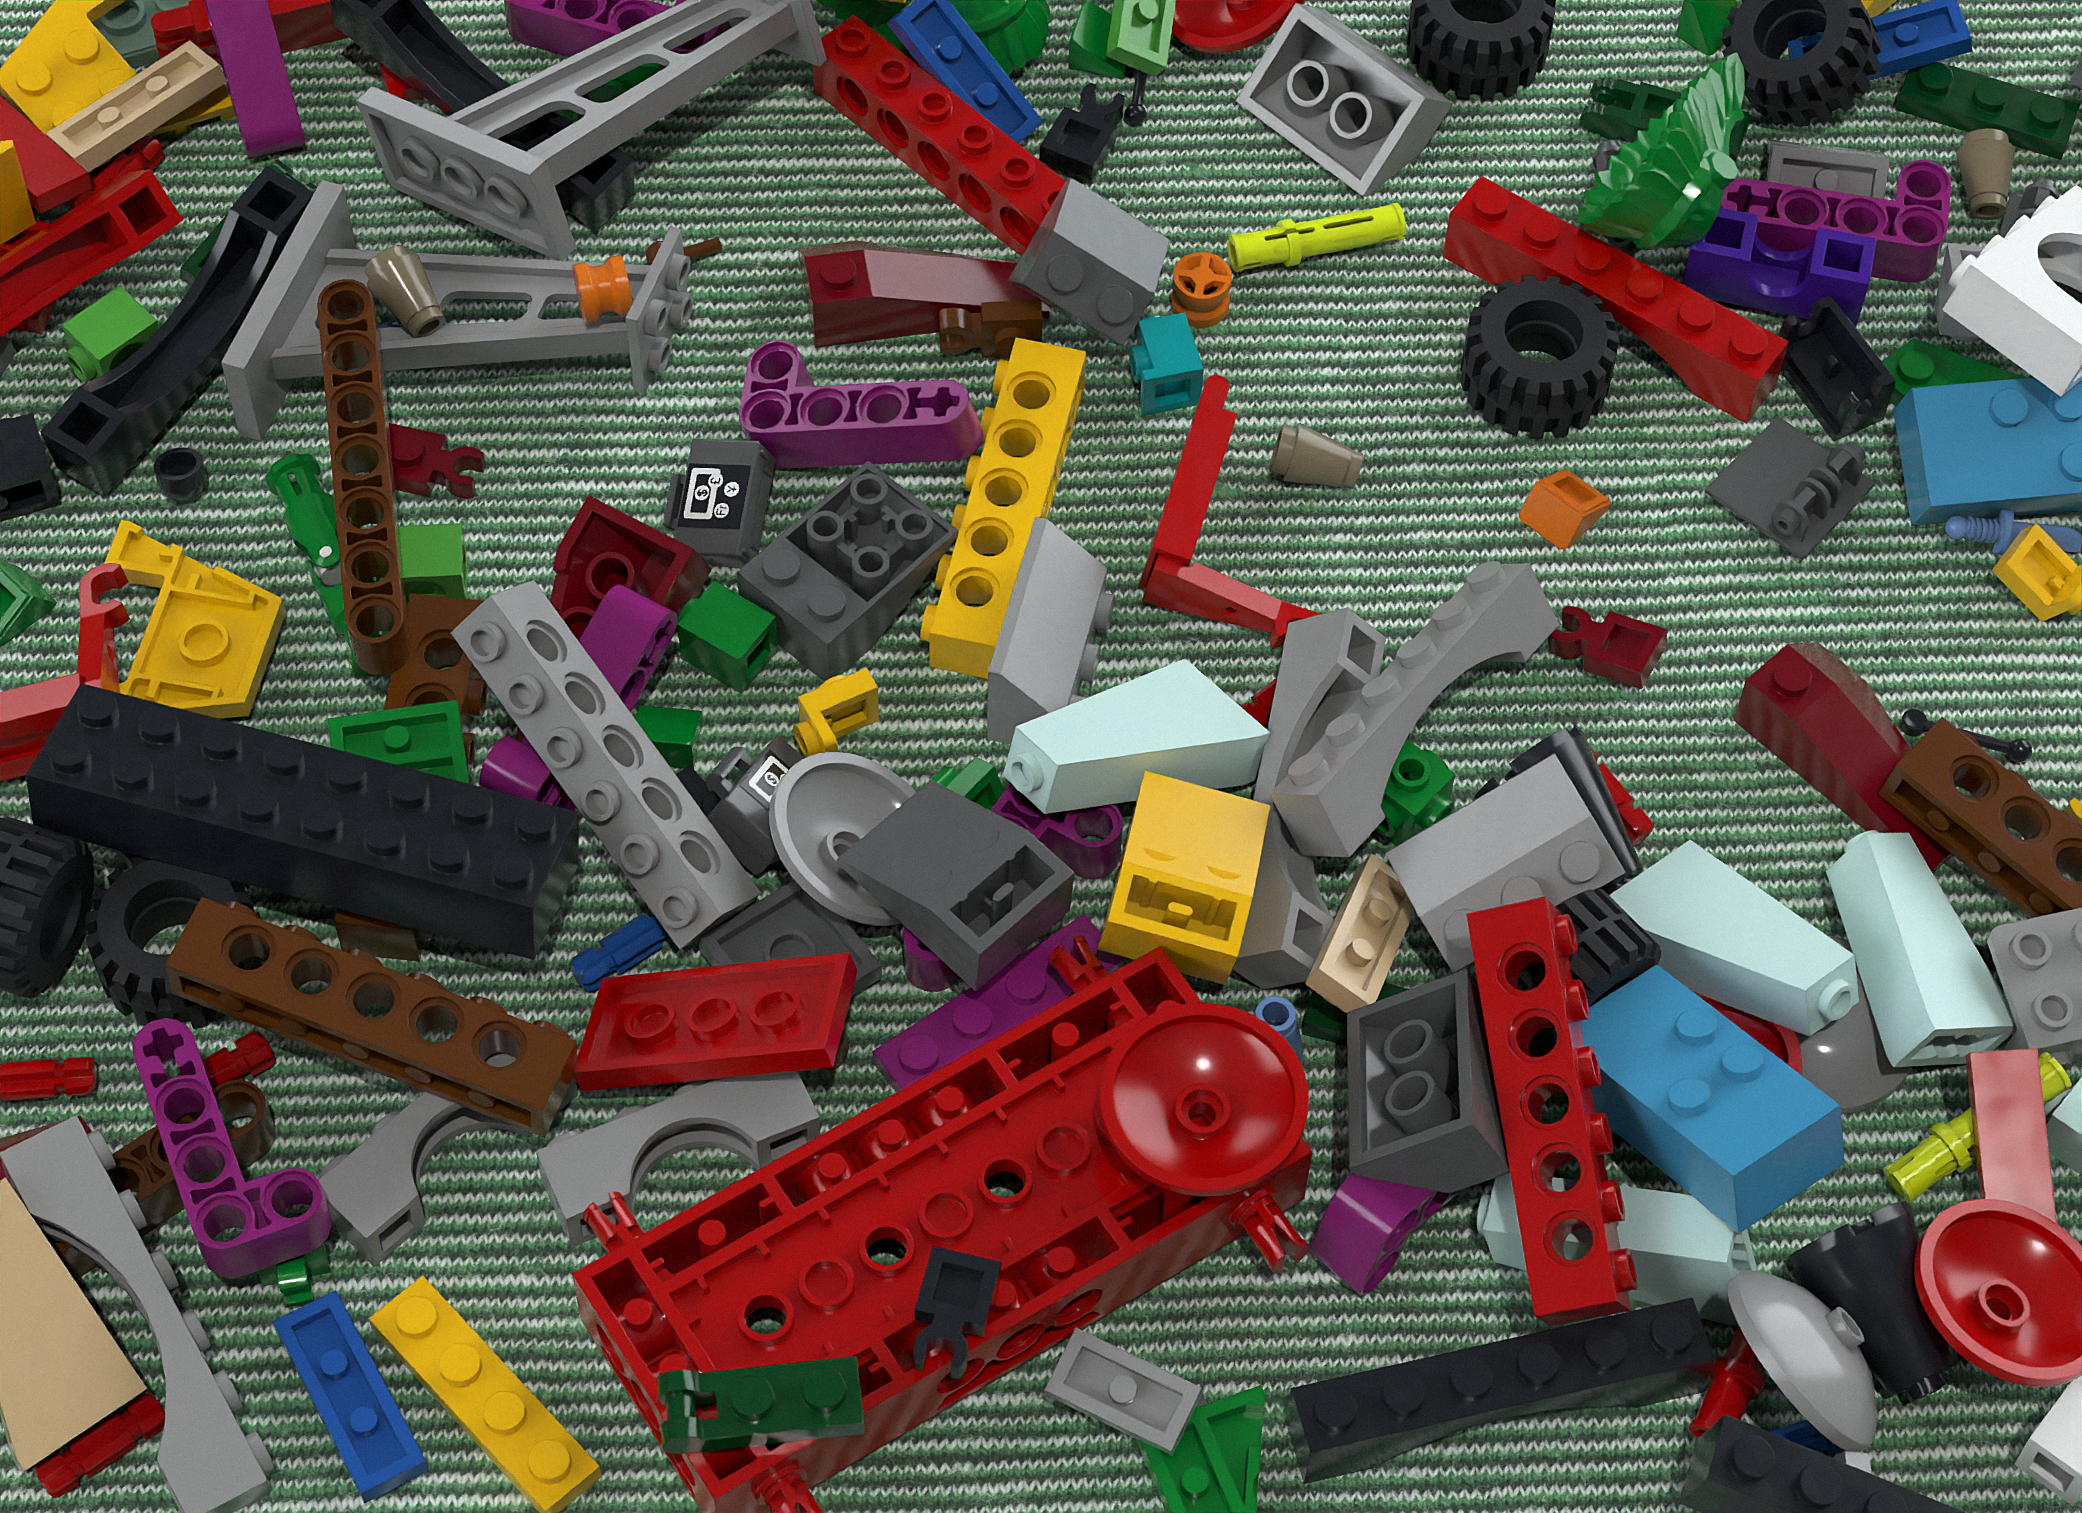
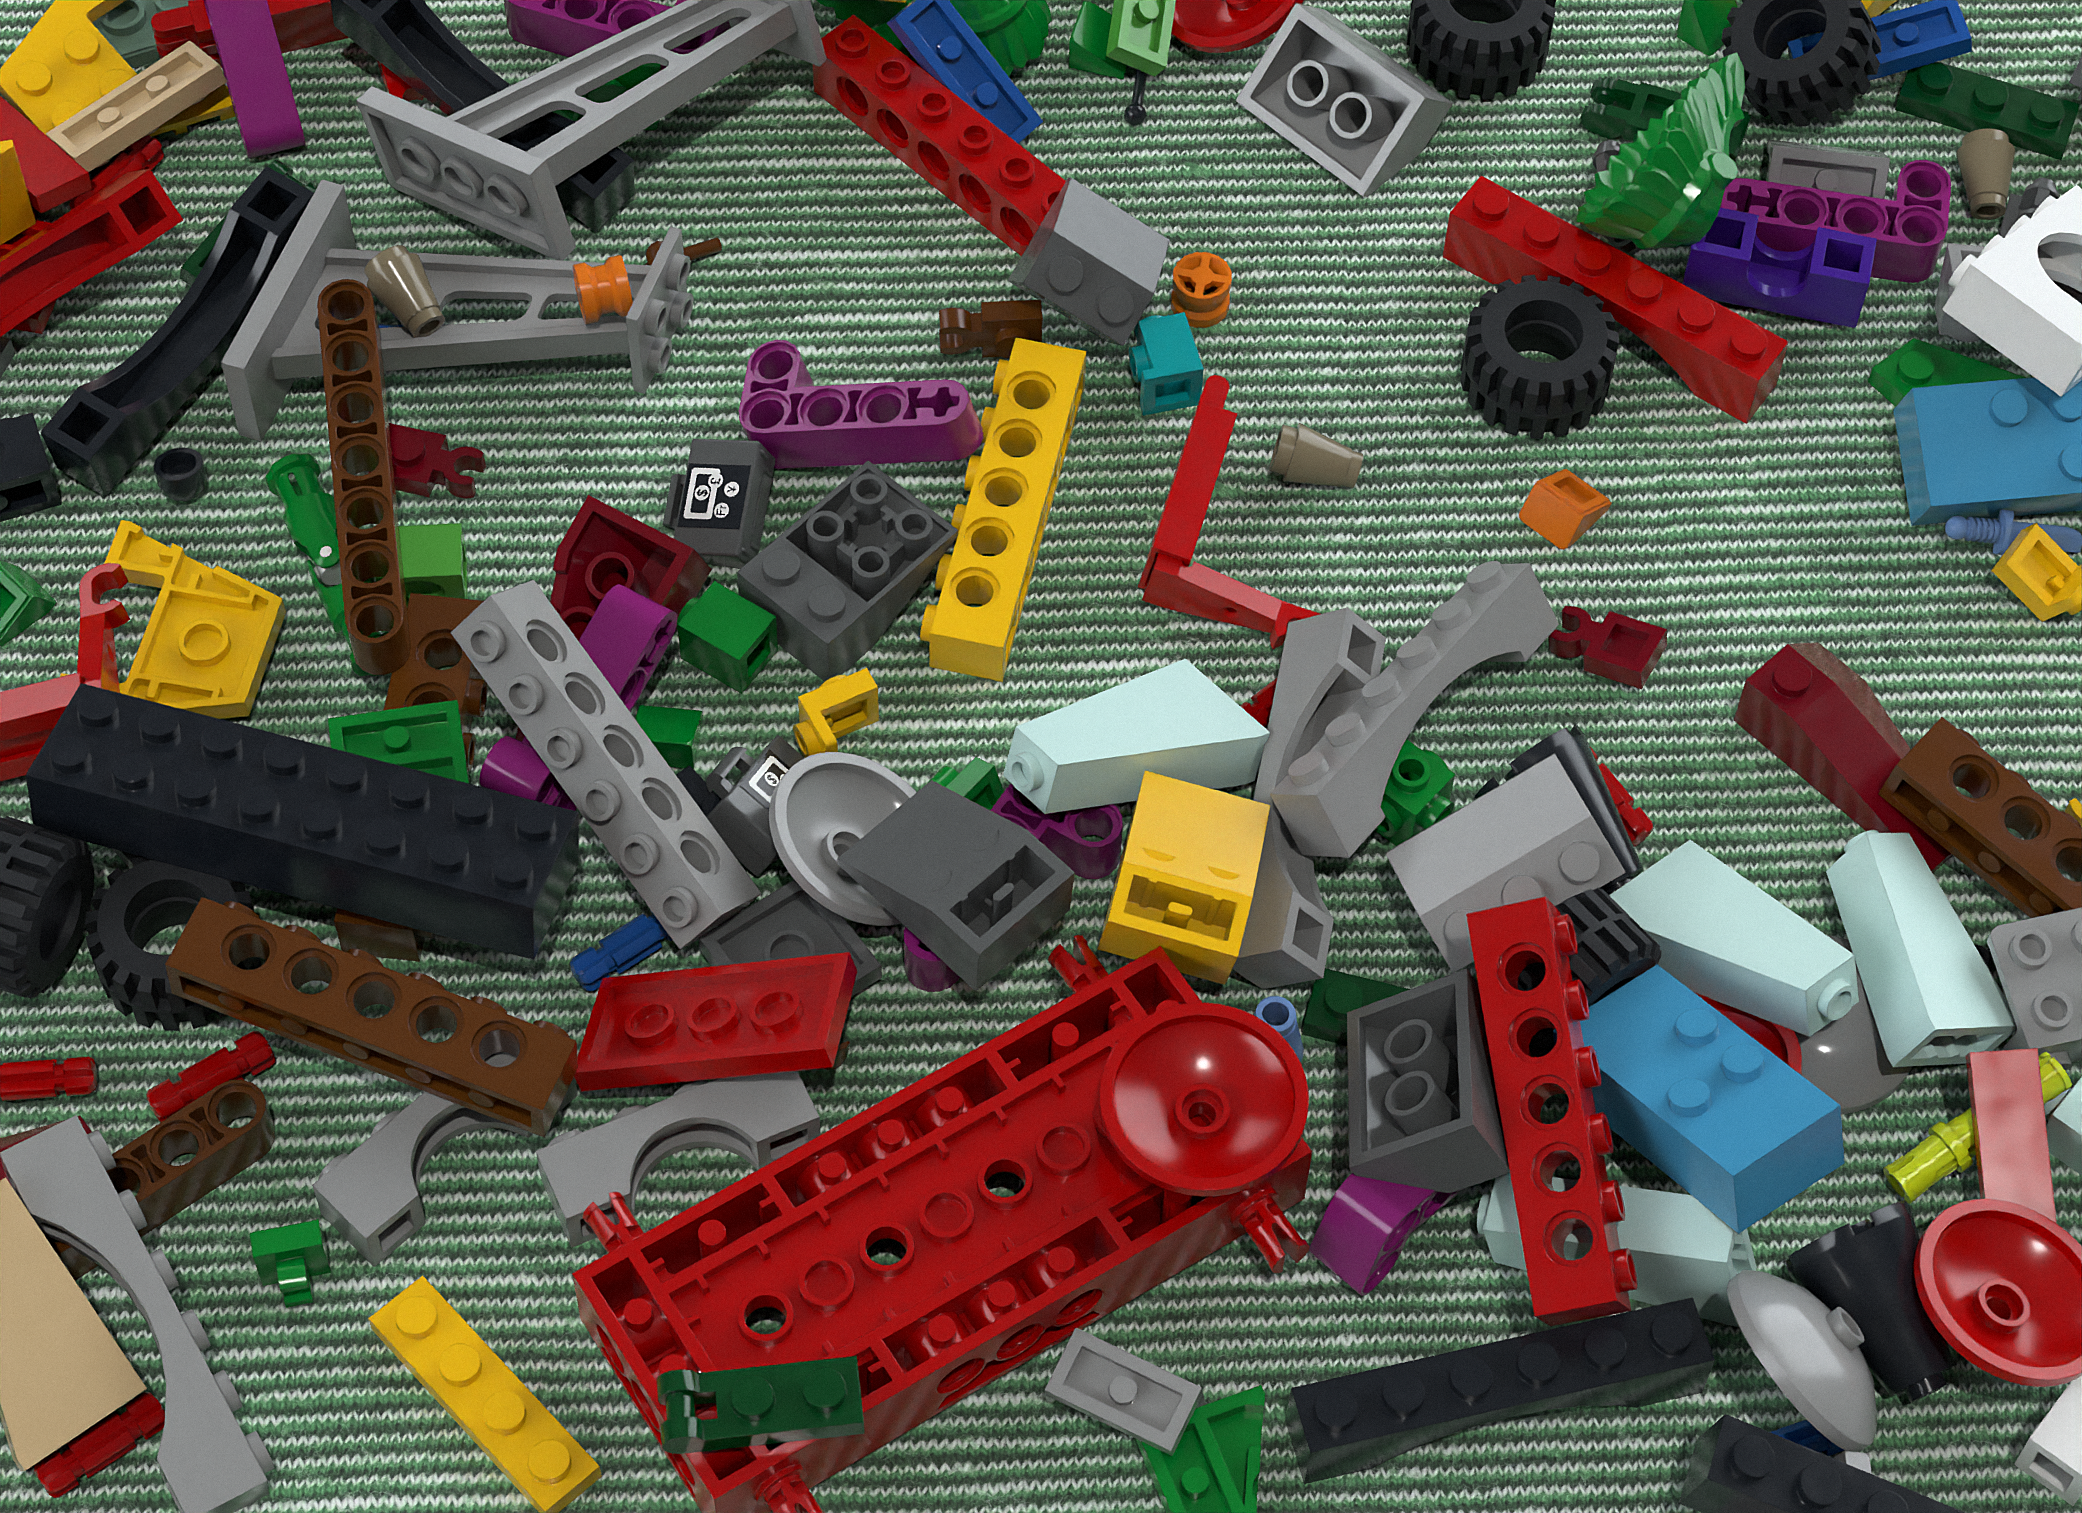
(106, 334): bright green brick -> none
(206, 1146): magenta beam -> none
(350, 1396): blue plate -> none
(894, 291): dark red wedge -> none
(954, 1301): black plate -> none
(978, 1016): magenta plate -> none
(1047, 632): light grey slope -> none
(1083, 138): black plate -> none
(1294, 241): neon yellow pin -> none
(1362, 938): tan plate -> none
(1734, 1383): red pin -> none
(1792, 486): dark grey hinge -> none
(1835, 370): black hinge -> none
(2019, 750): black hinge -> none

